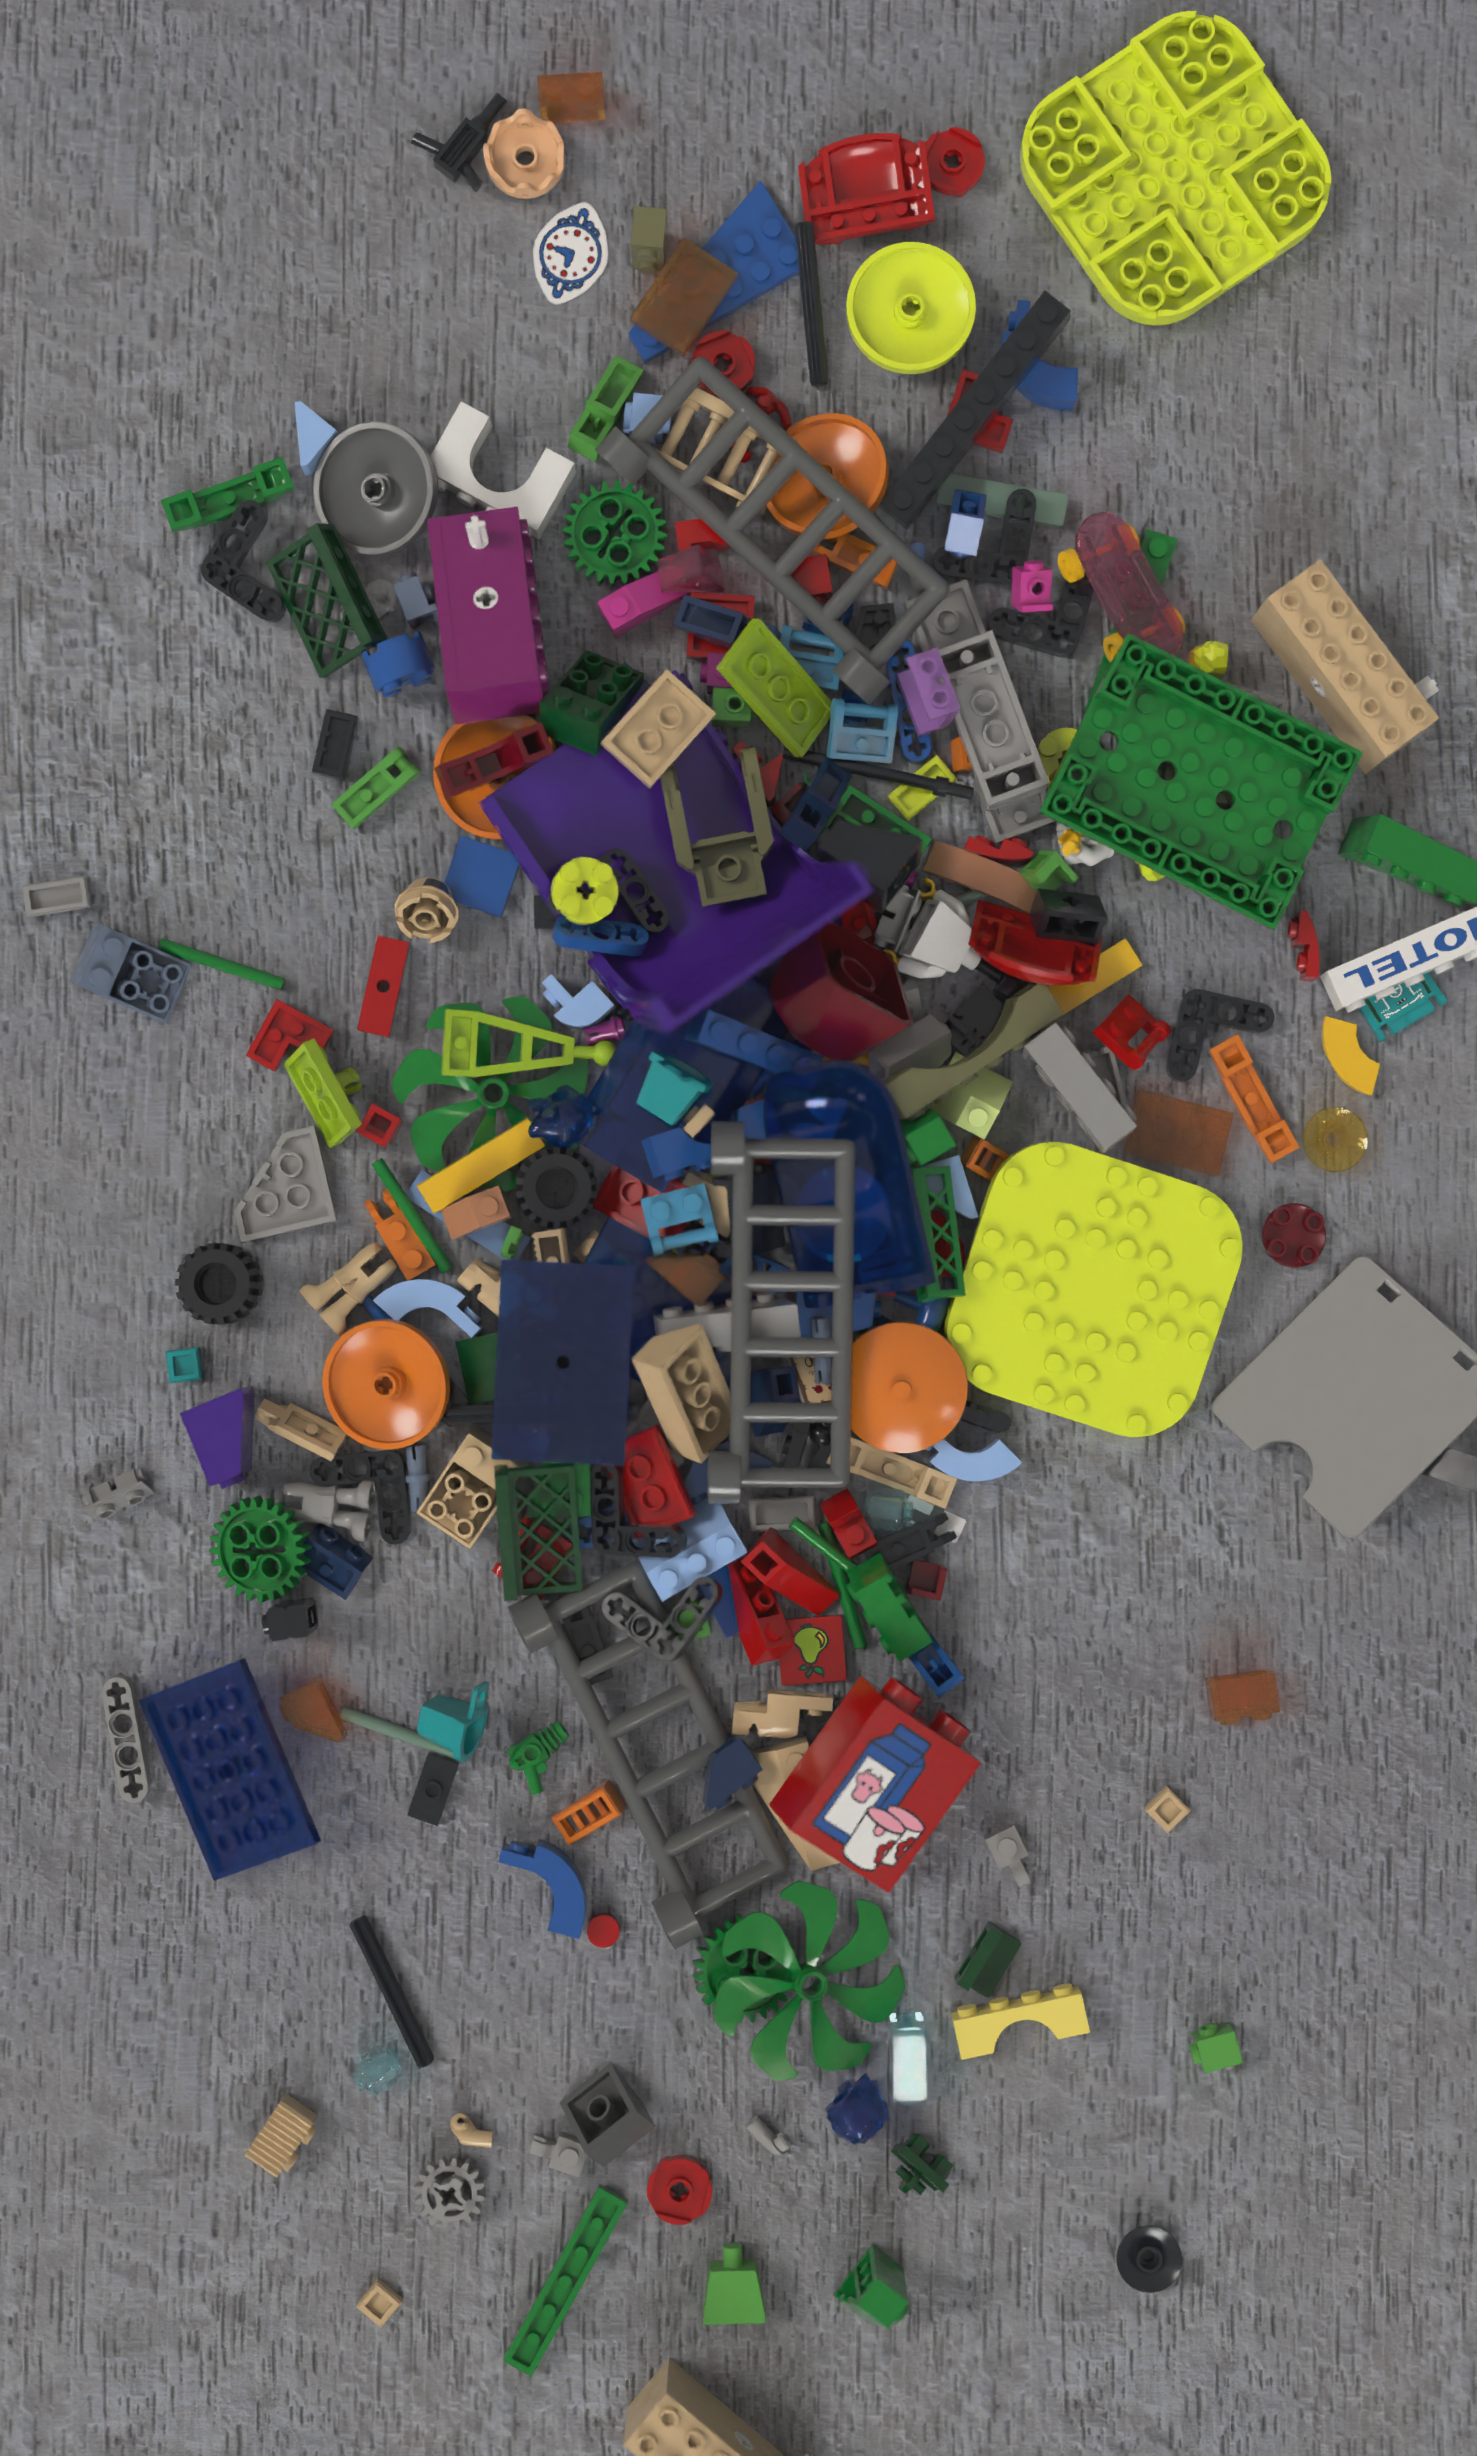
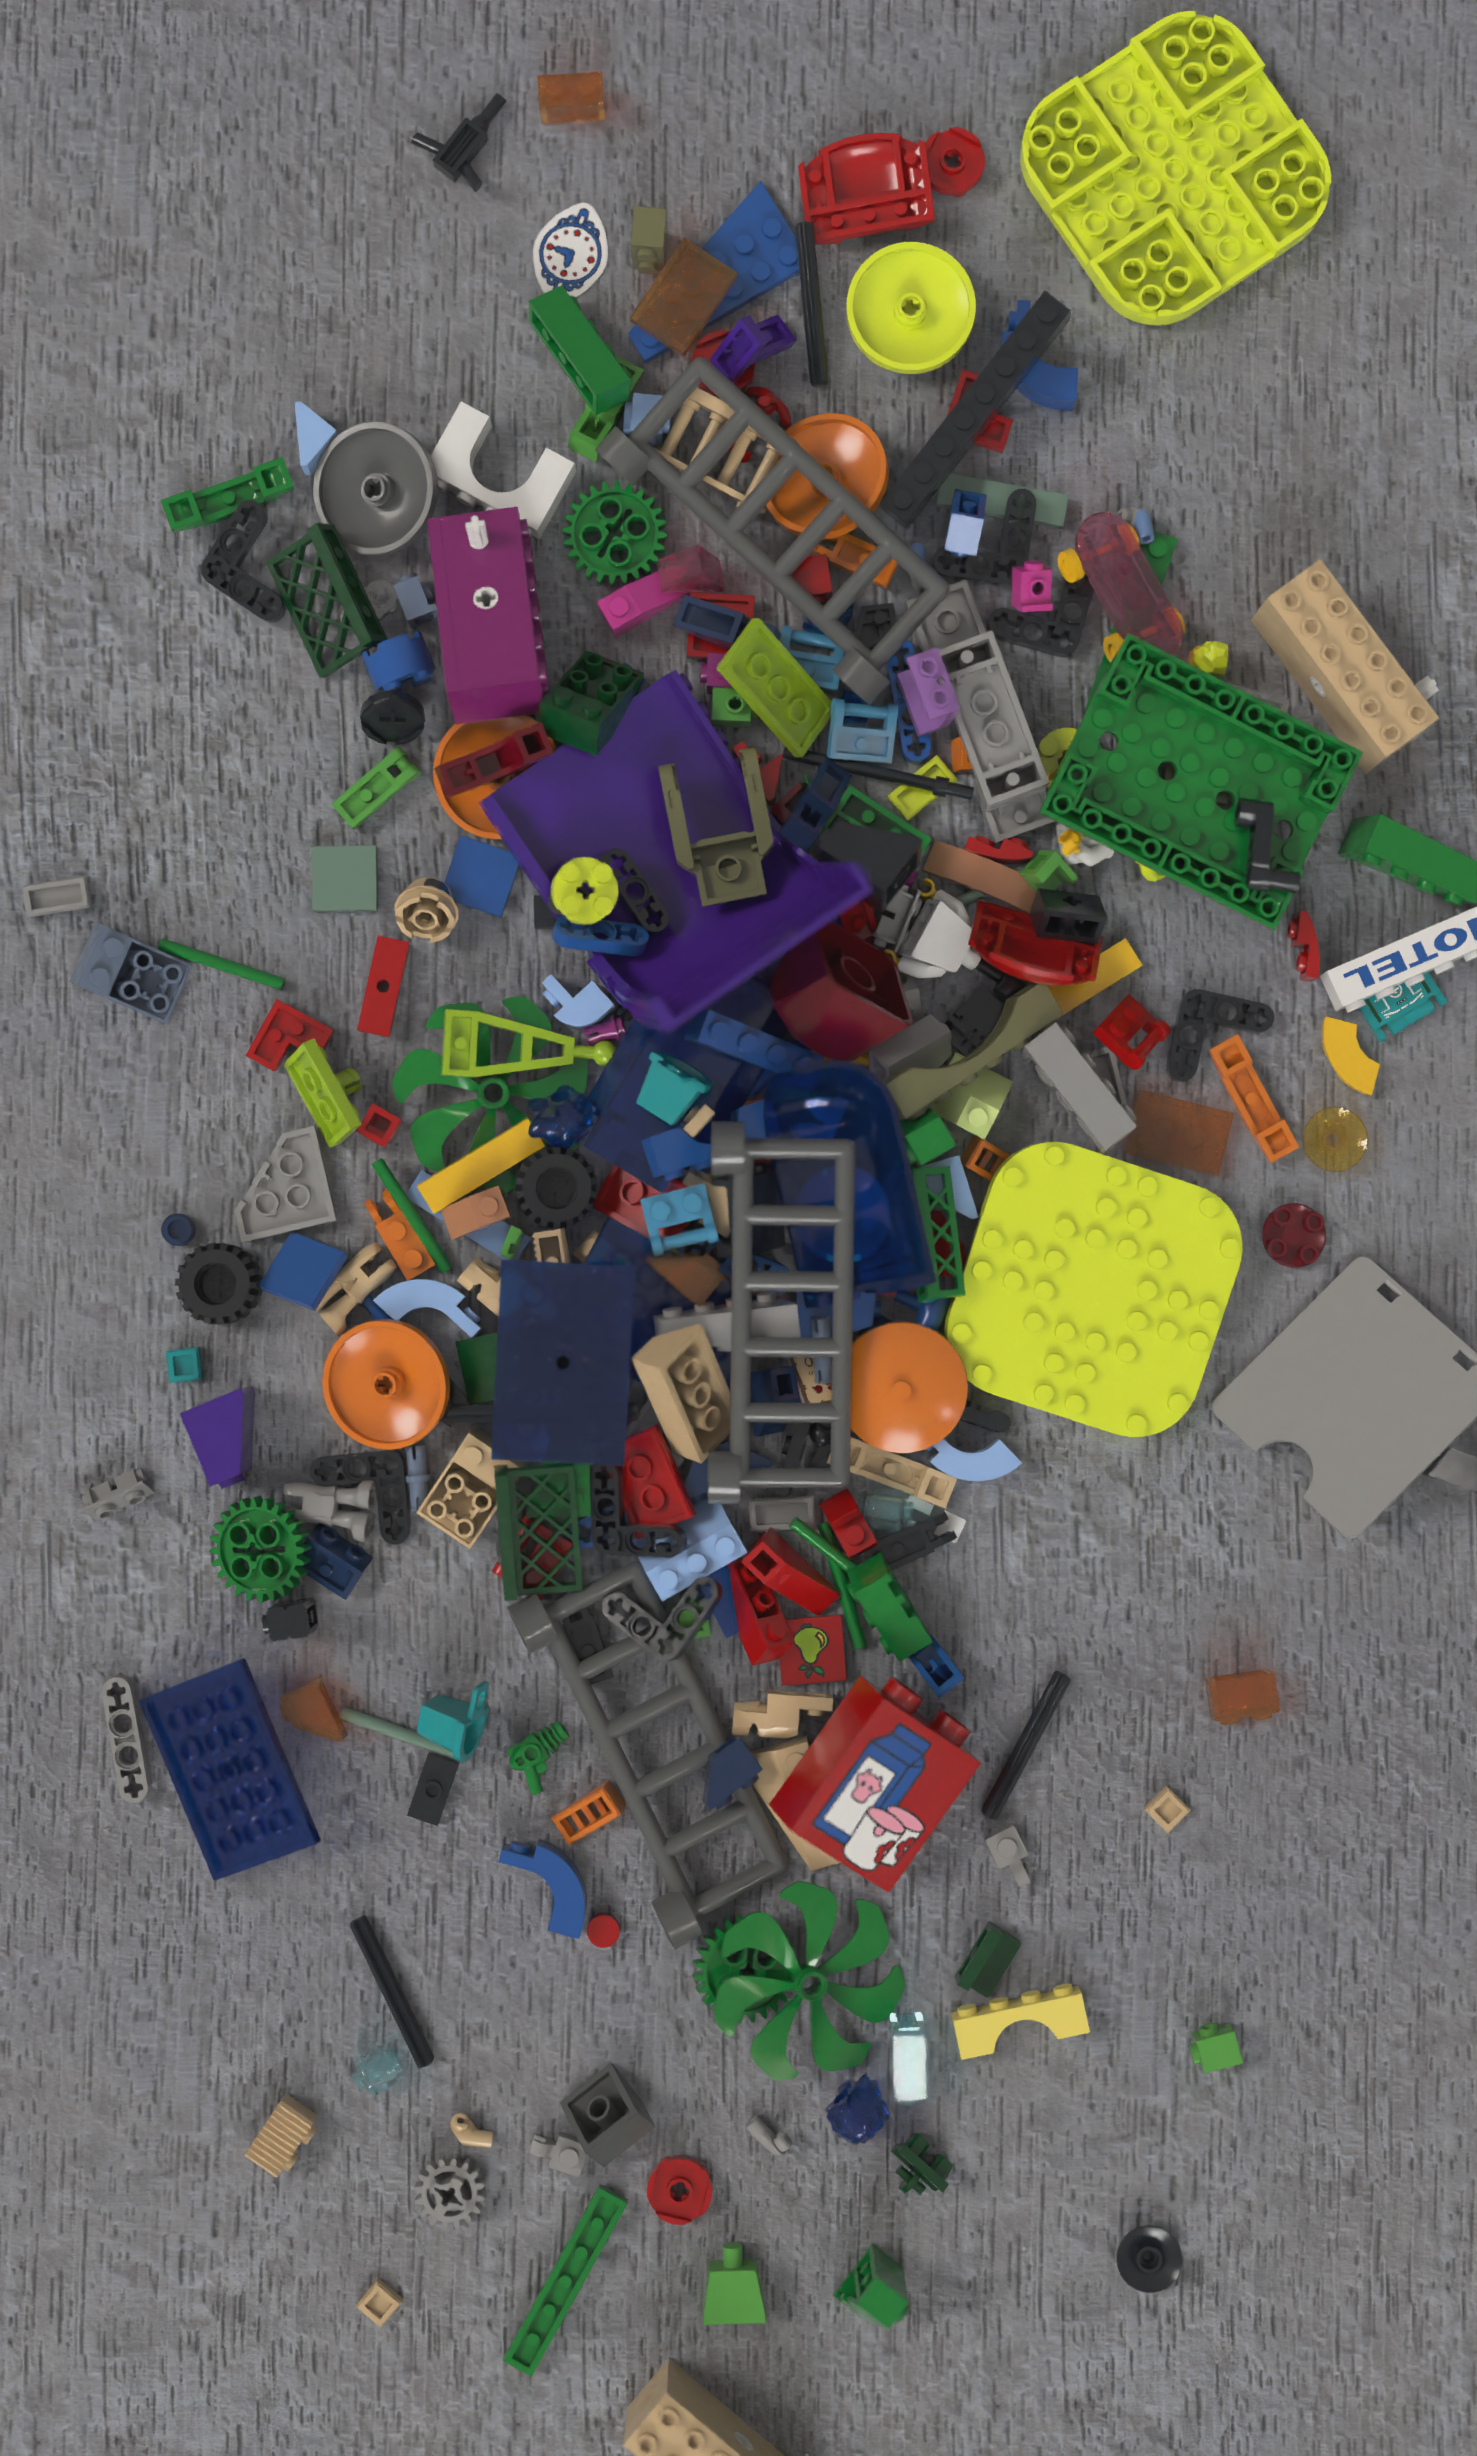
(178, 1229): none -> dark blue tile
(302, 1428): tan hinge -> none
(303, 1271): none -> blue tile
(335, 744): black plate -> none
(344, 878): none -> sand green tile
(392, 717): none -> black tile
(520, 134): light nougat plate -> none
(579, 350): none -> green brick
(658, 728): tan plate -> none
(698, 532): red leg -> none
(751, 343): none -> dark purple bracket
(927, 1579): dark red panel -> none
(1025, 1745): none -> black axle
(1140, 521): none -> medium blue arm
(1260, 876): none -> black beam

